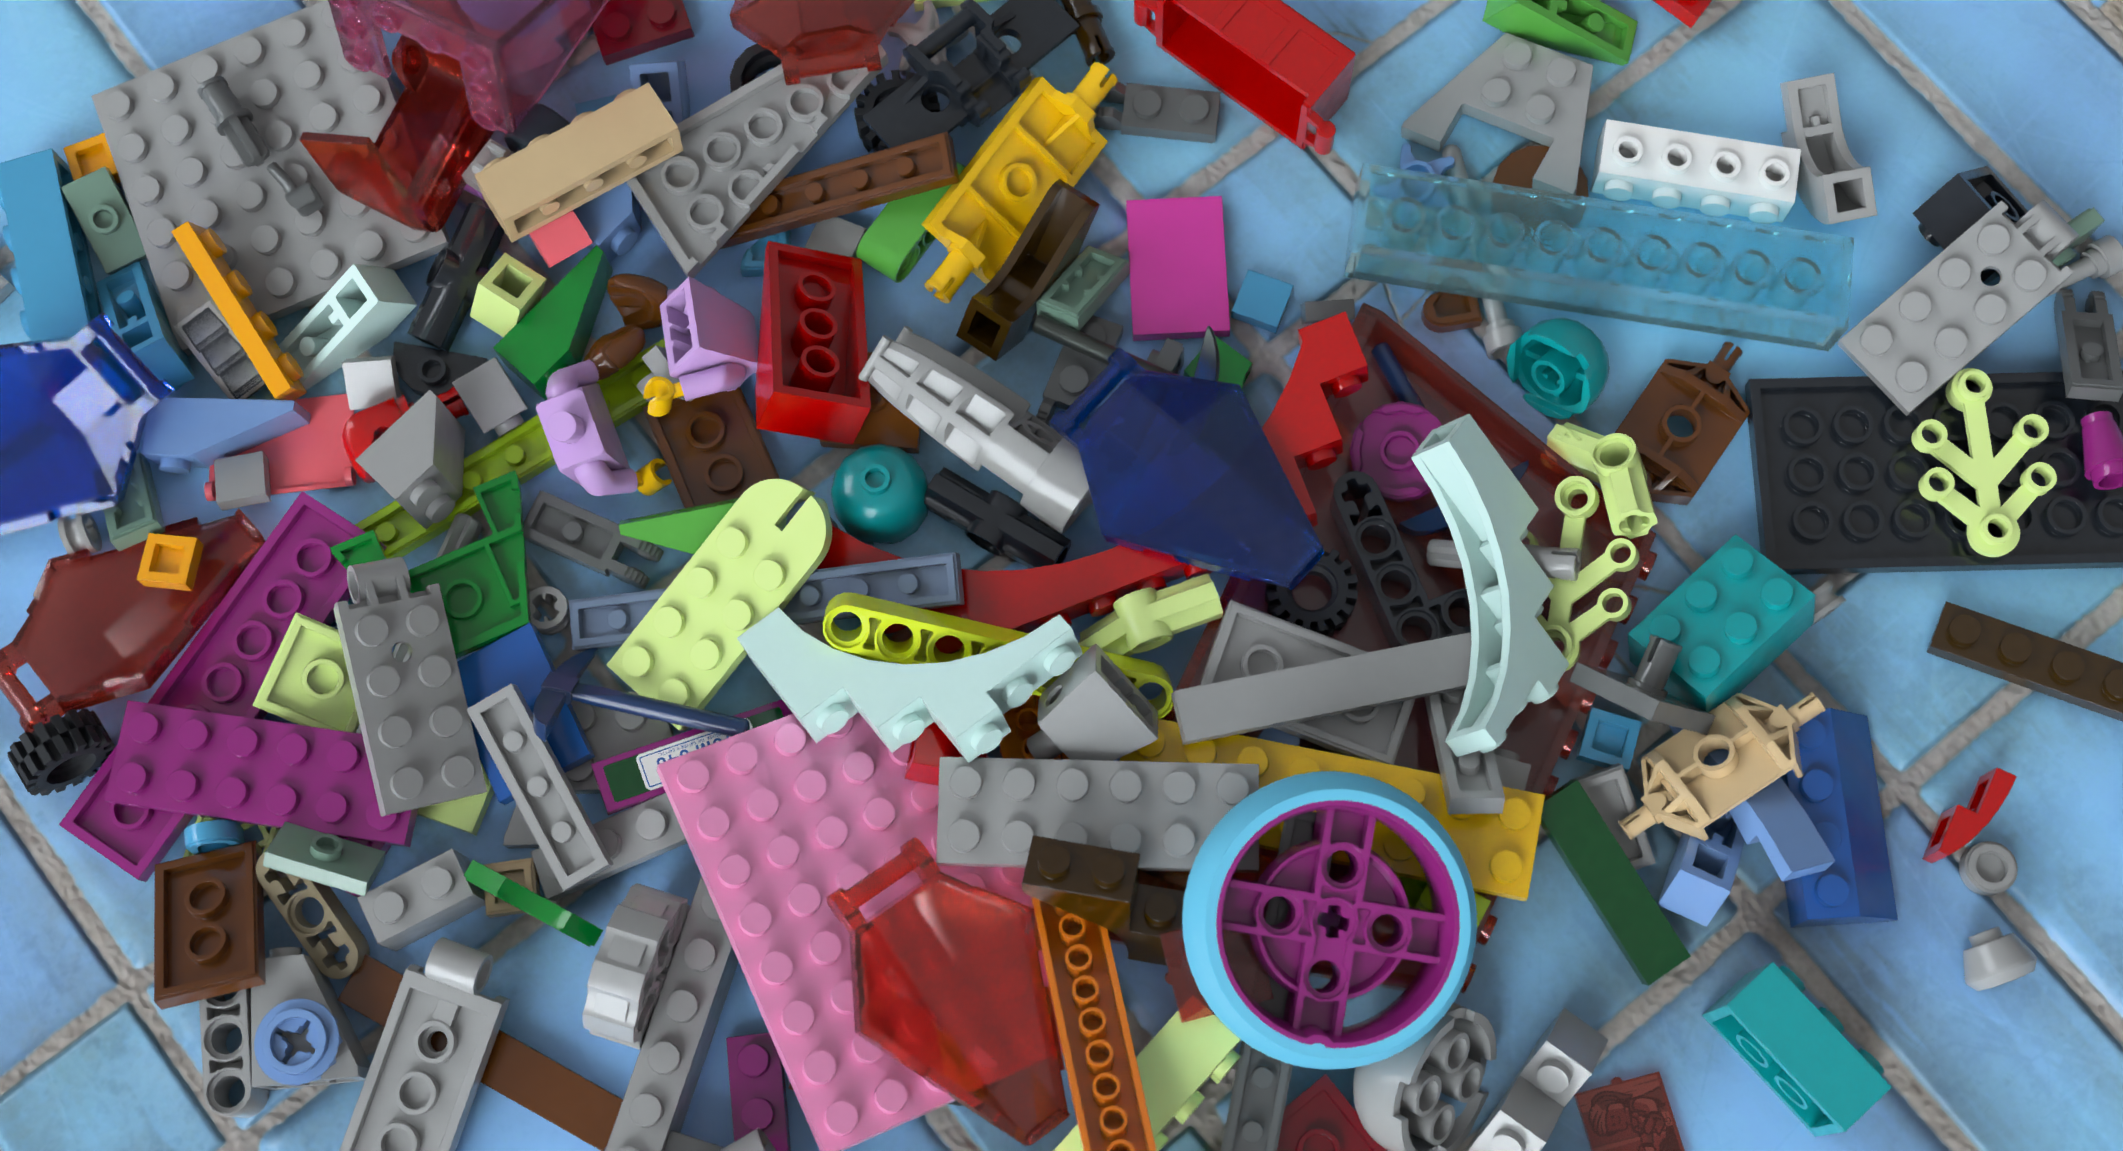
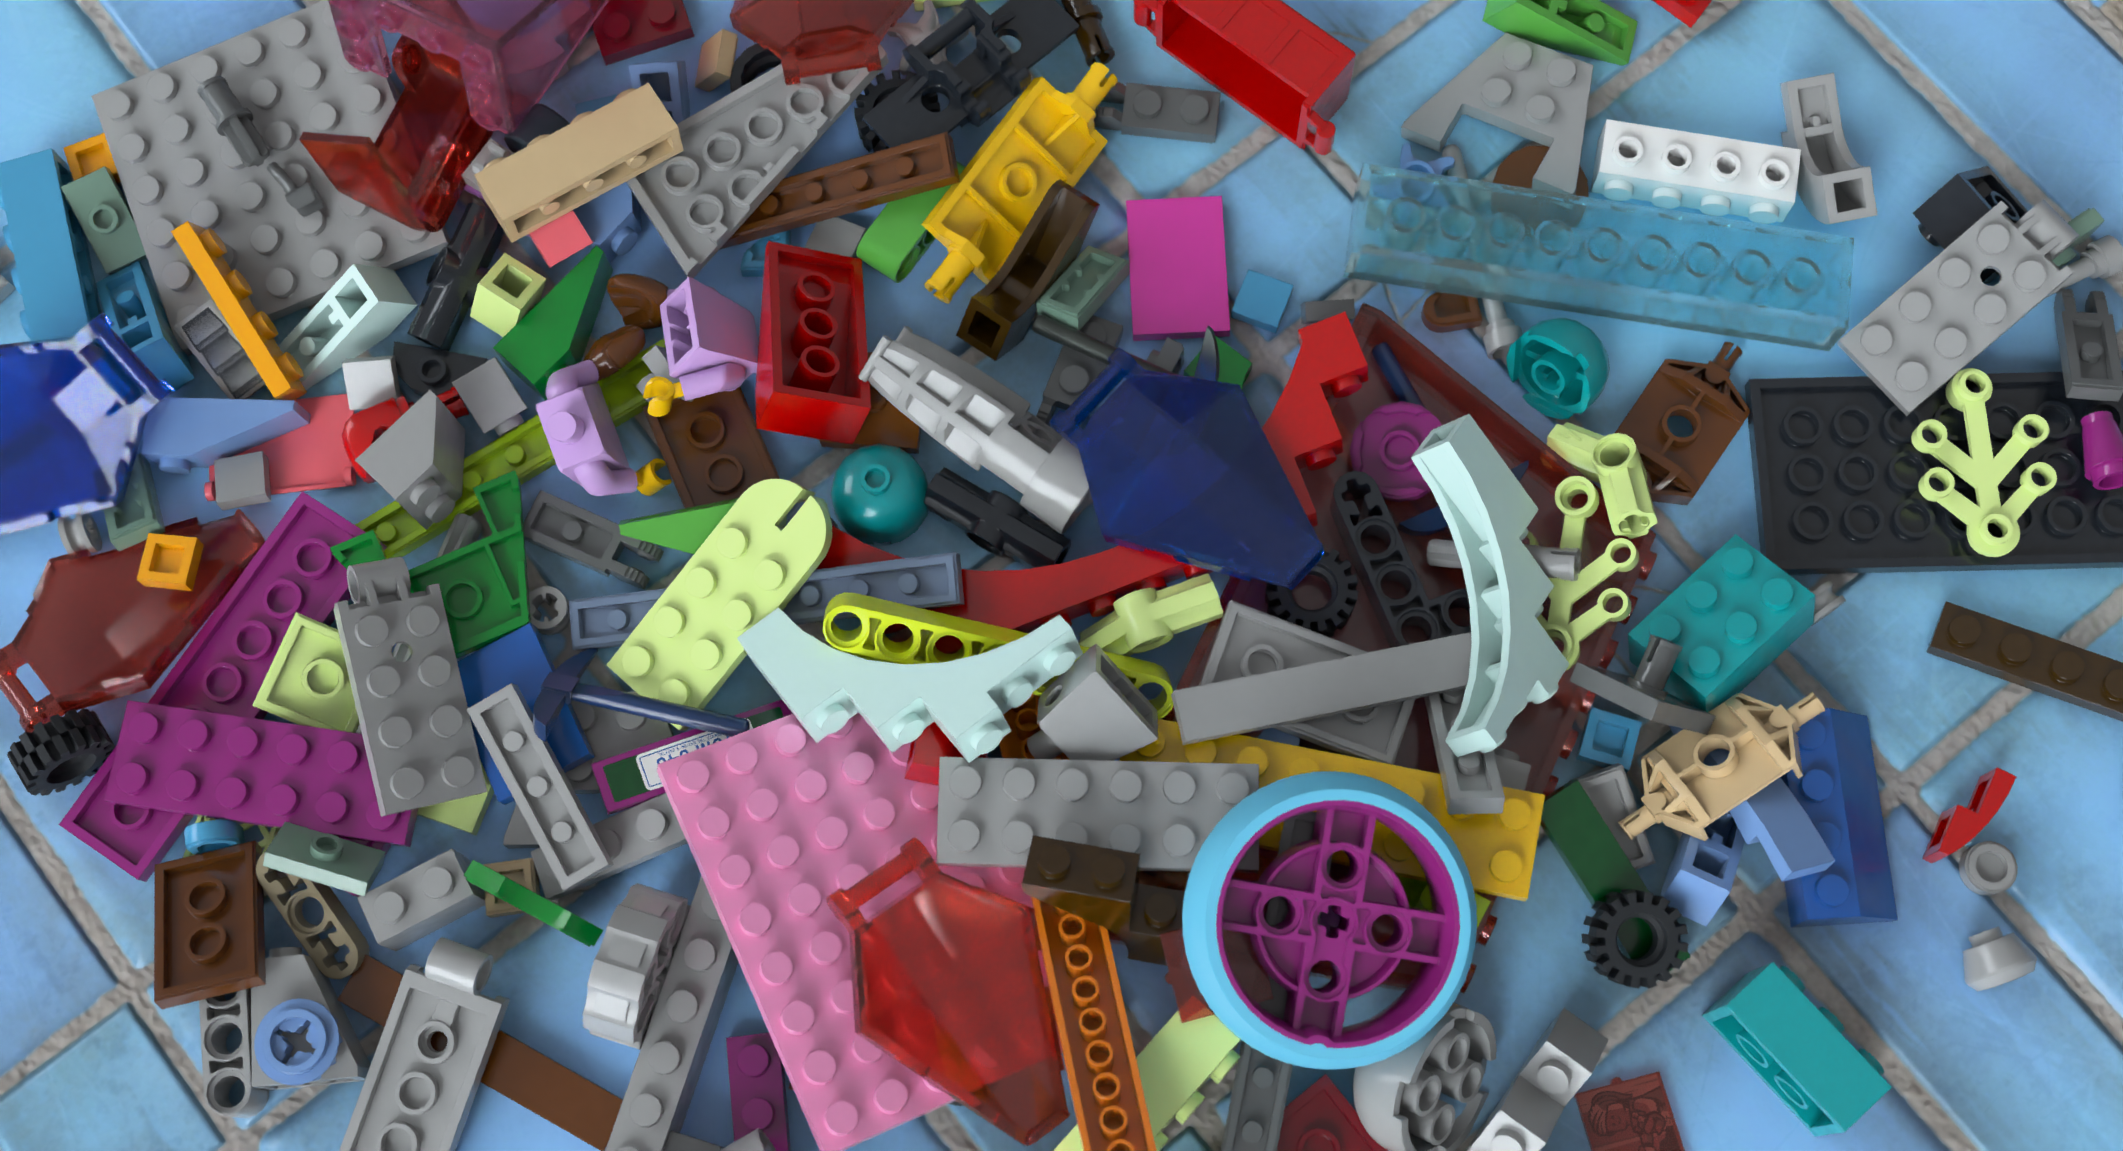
(716, 60): none -> tan tile
(1665, 941): none -> black tyre

